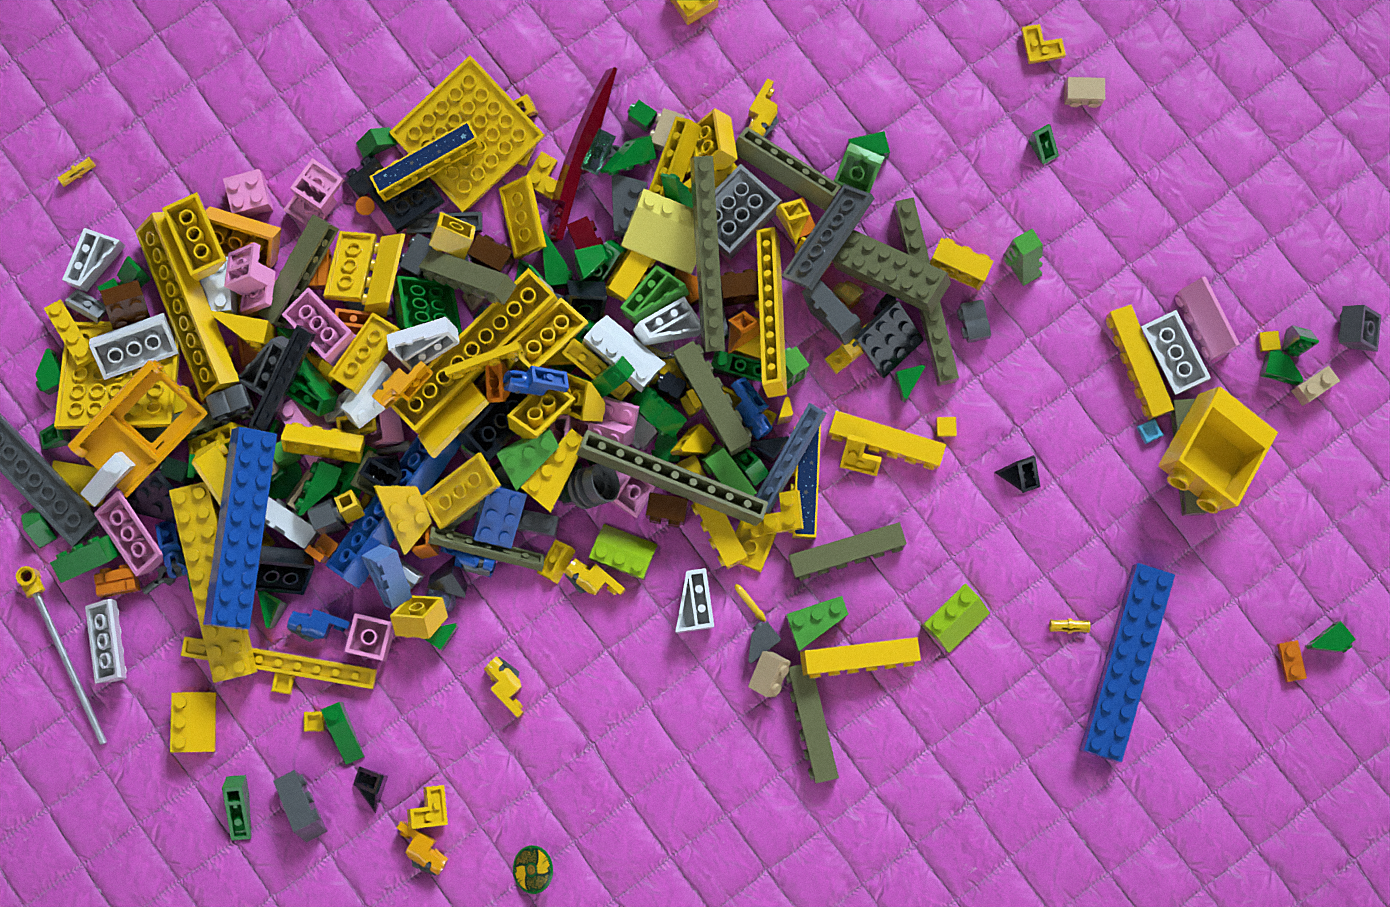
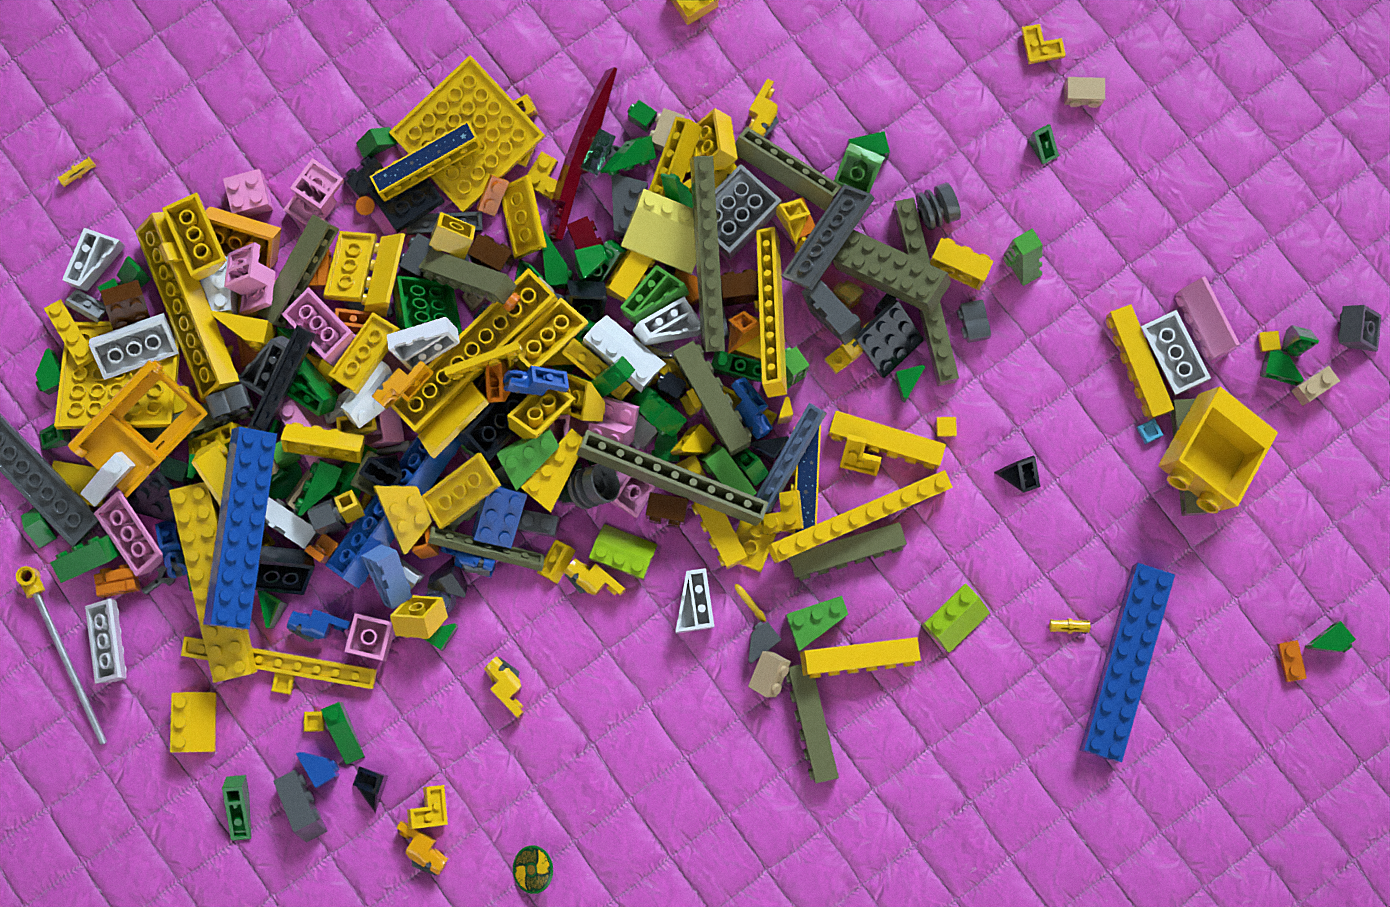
(170, 252): none -> yellow tile
(319, 768): none -> blue slope
(492, 195): none -> orange plate
(511, 302): none -> orange tile
(859, 516): none -> yellow brick
(938, 206): none -> dark grey wheel

